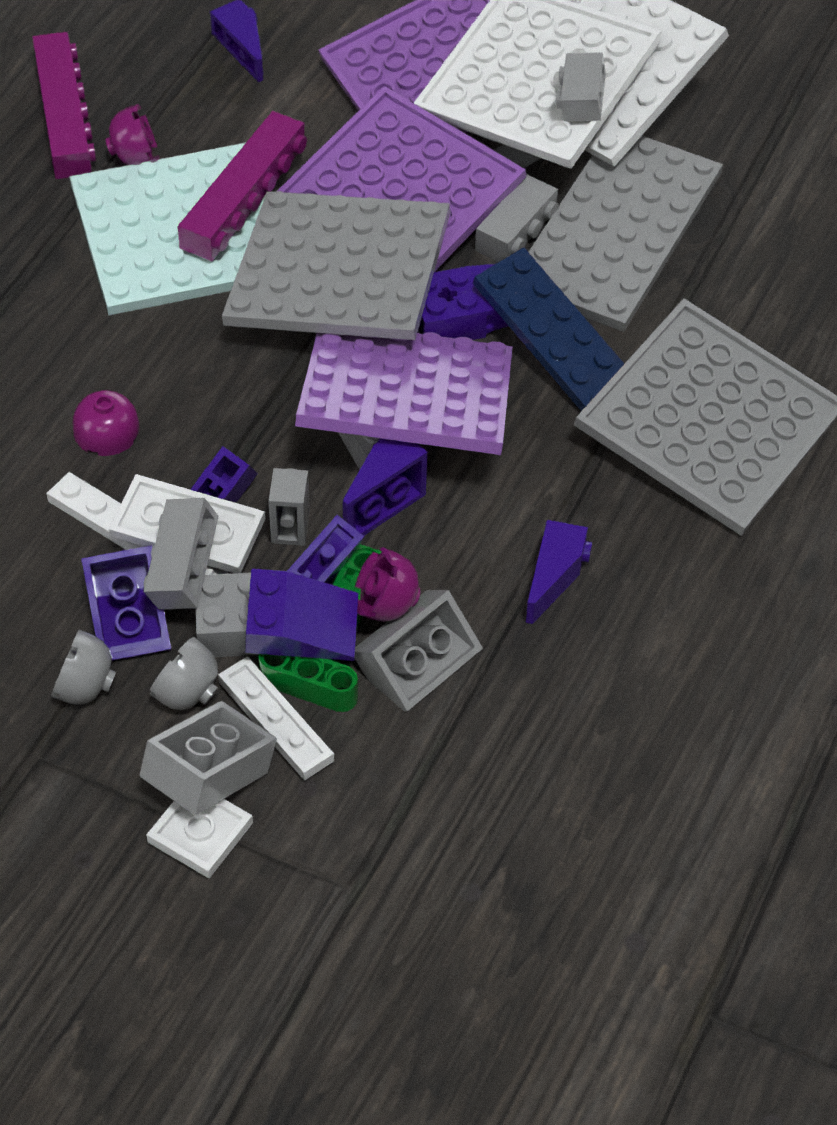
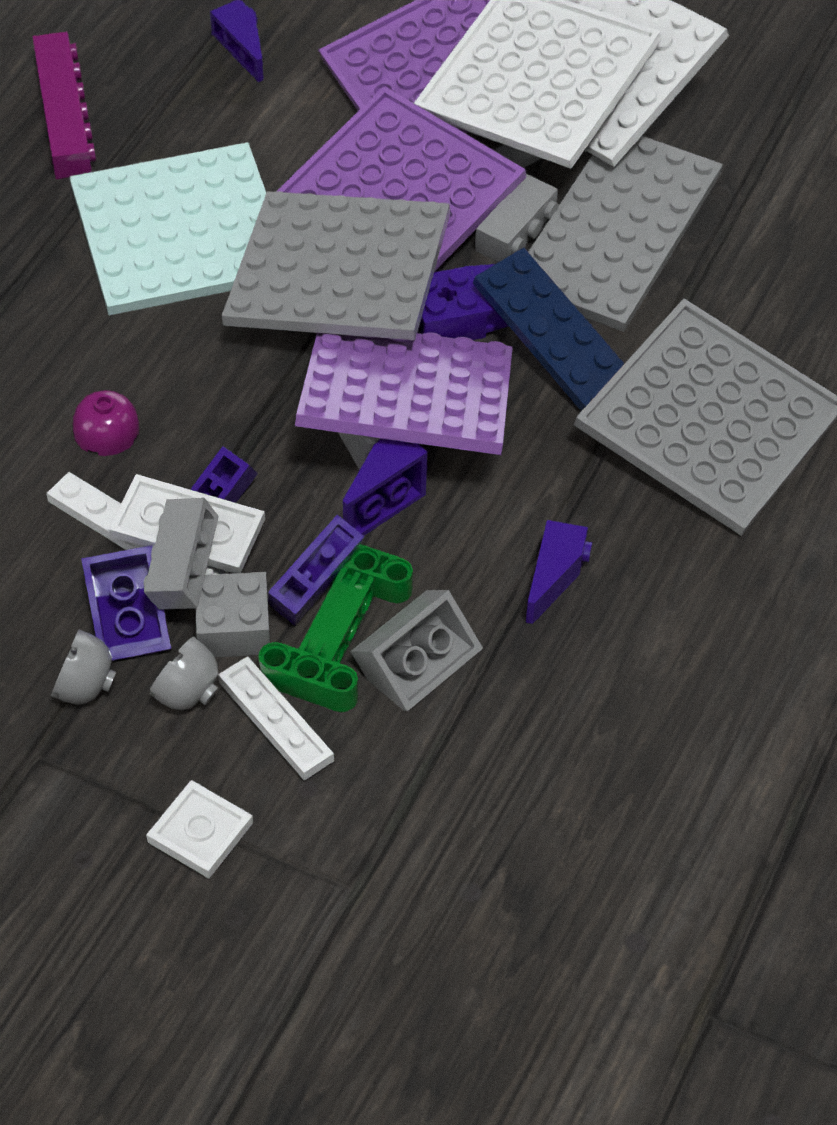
(131, 137): magenta cylinder -> none
(207, 757): light grey brick -> none
(241, 186): magenta brick -> none
(289, 506): light grey brick -> none
(300, 617): dark purple slope -> none
(387, 586): magenta cylinder -> none
(581, 87): light grey brick -> none

